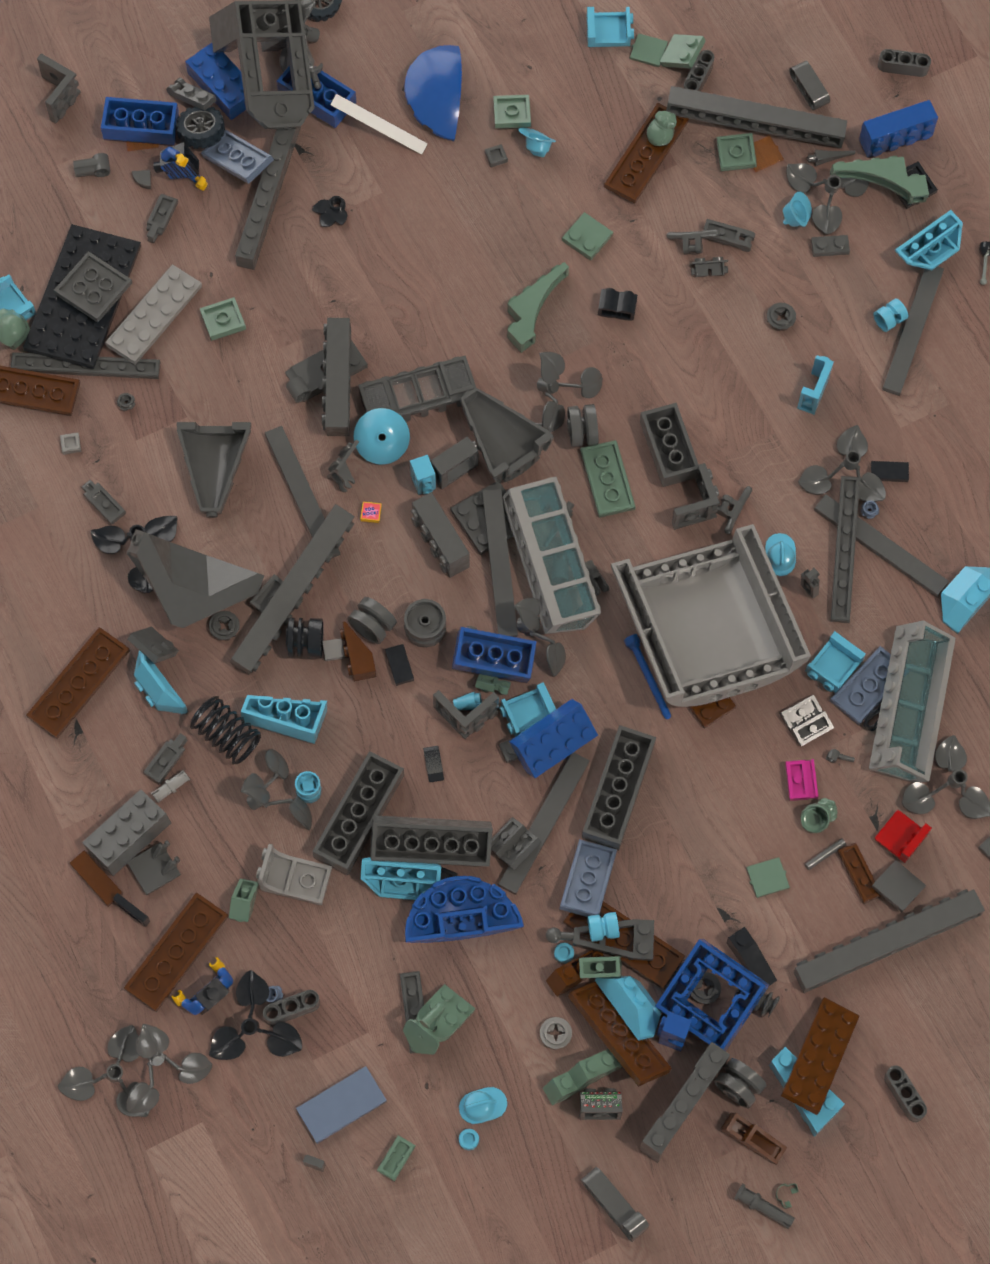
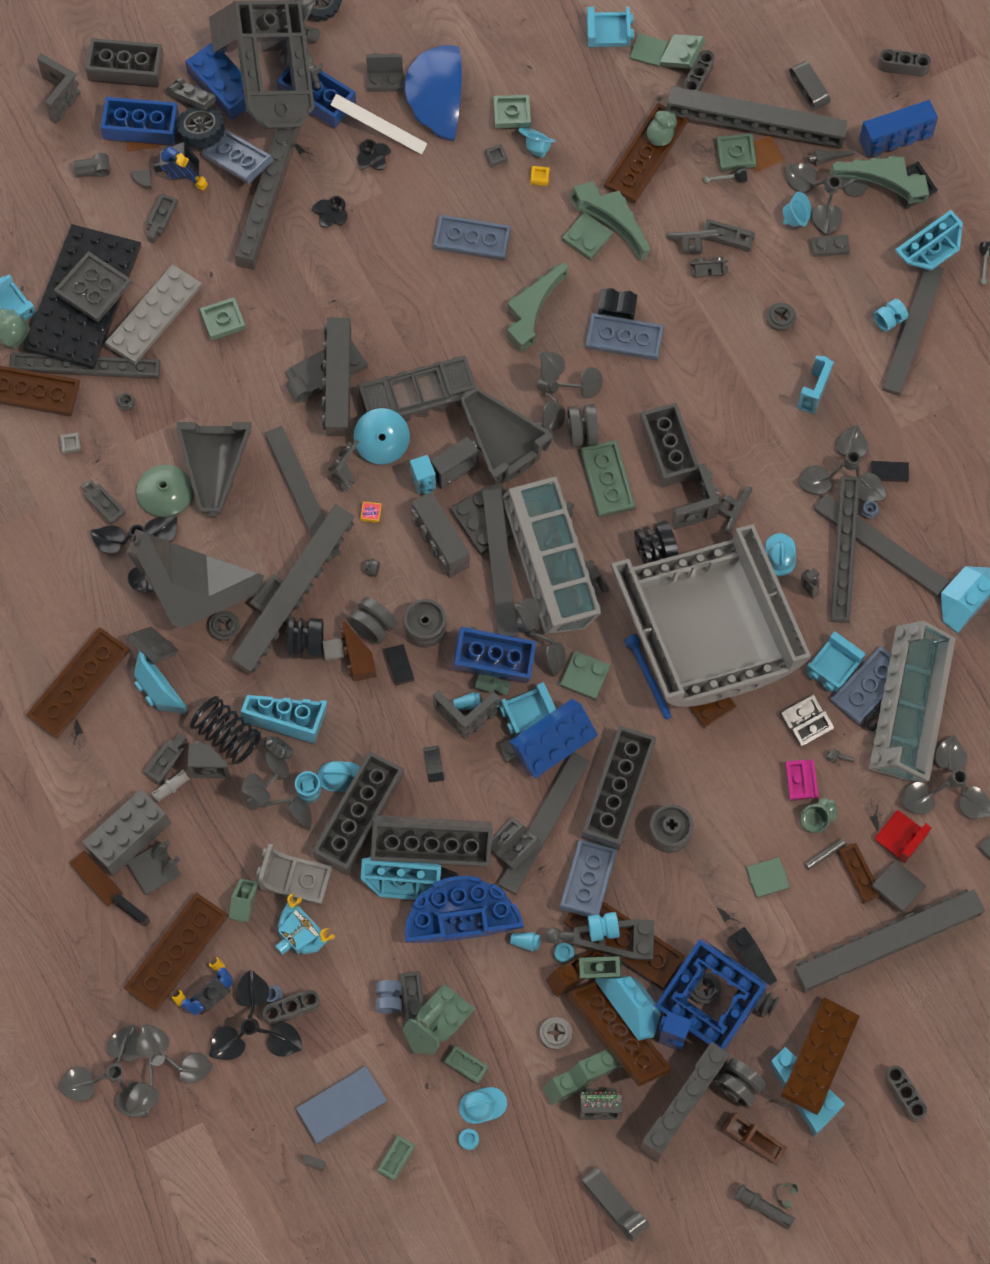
(124, 62): none -> dark grey brick
(168, 500): none -> sand green dish
(206, 762): none -> dark grey slope
(278, 747): none -> dark grey gear
(299, 930): none -> medium azure torso
(337, 775): none -> medium azure piece
(372, 567): none -> dark grey plate
(373, 157): none -> black plate
(384, 72): none -> dark grey bracket
(388, 996): none -> sand blue wheel
(466, 1064): none -> sand green plate
(472, 237): none -> sand blue tile
(527, 941): none -> medium azure cone
(539, 176): none -> yellow tile
(585, 675): none -> sand green plate
(614, 212): none -> sand green arch
(624, 336): none -> sand blue tile
(660, 542): none -> black wheel
(671, 817): none -> dark grey wheel
(739, 175): none -> hinge

